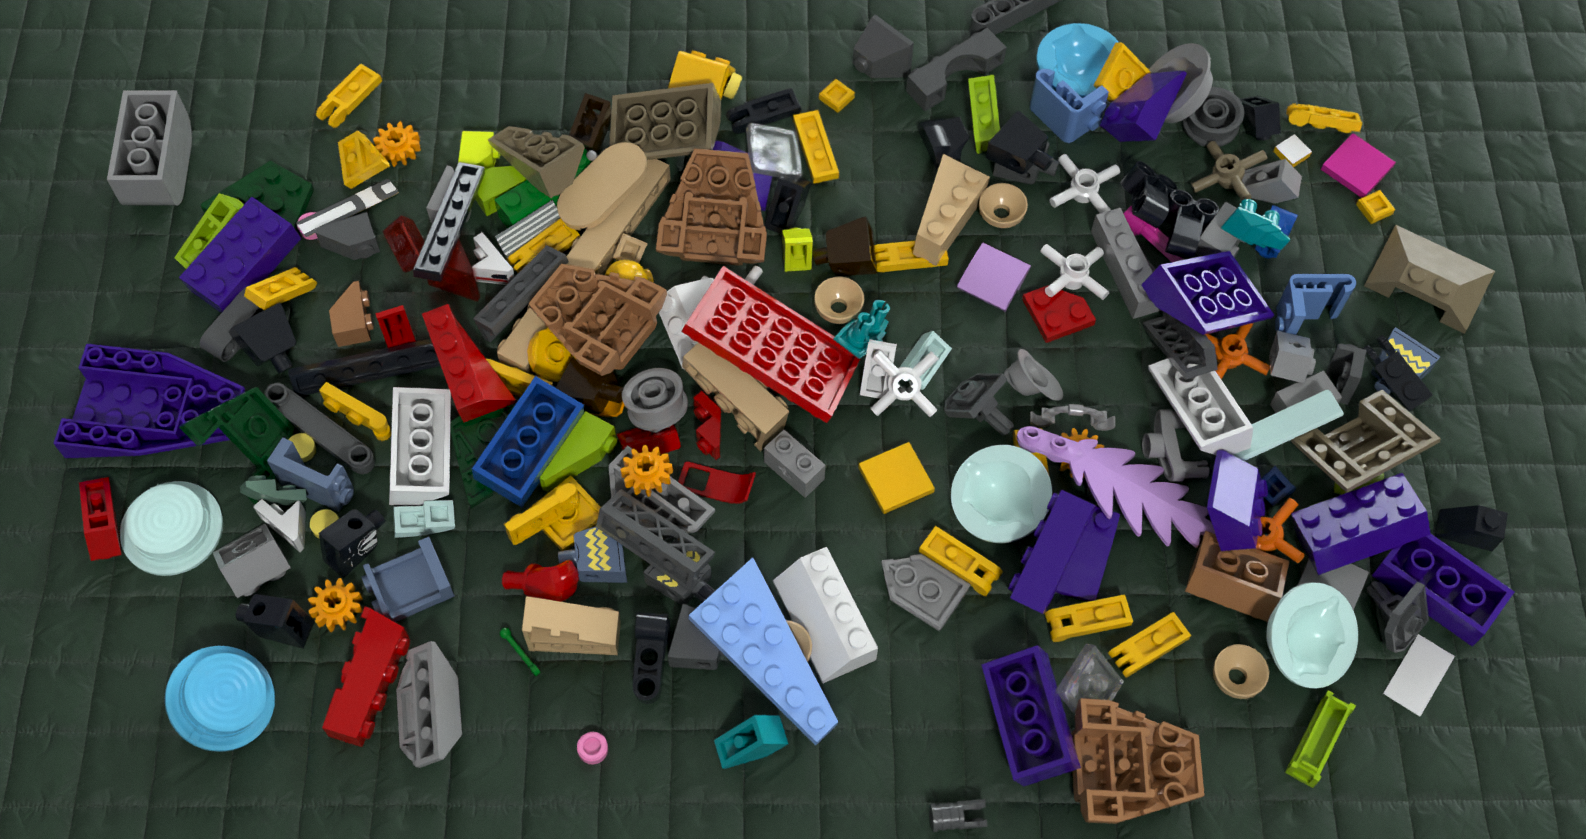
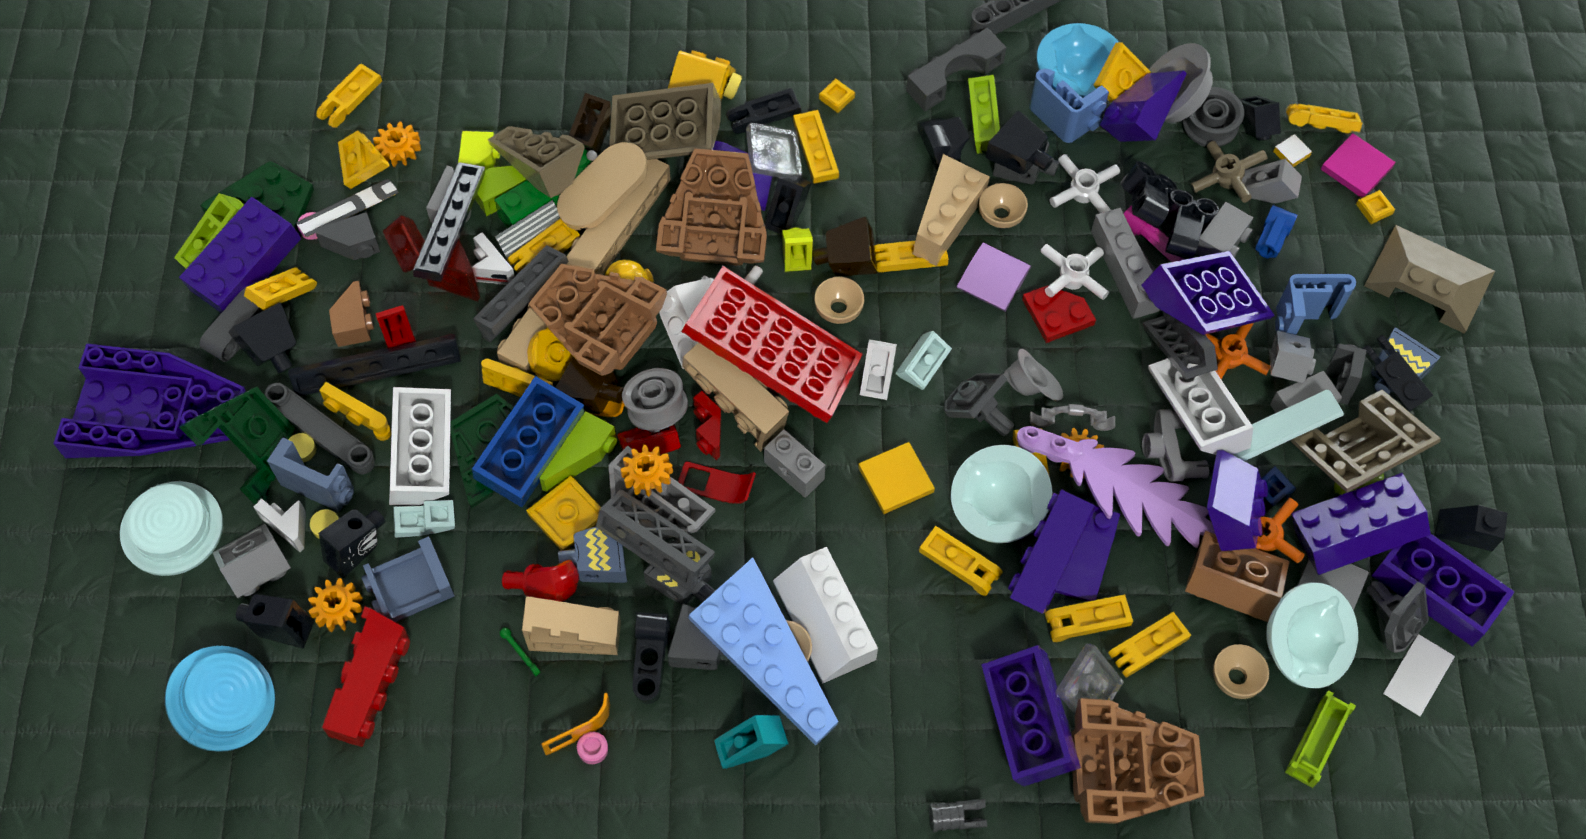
(99, 519): red slope -> none
(150, 148): light grey brick -> none
(260, 488): sand green slope -> none
(428, 706): light grey wedge -> none
(467, 372): red wedge -> none
(542, 514): yellow hinge -> none
(589, 726): none -> light orange piece
(629, 248): tan slope -> none
(866, 327): teal connector -> none
(883, 51): dark grey slope -> none
(903, 393): white bar -> none
(924, 588): light grey tile -> none
(1254, 228): teal connector -> none

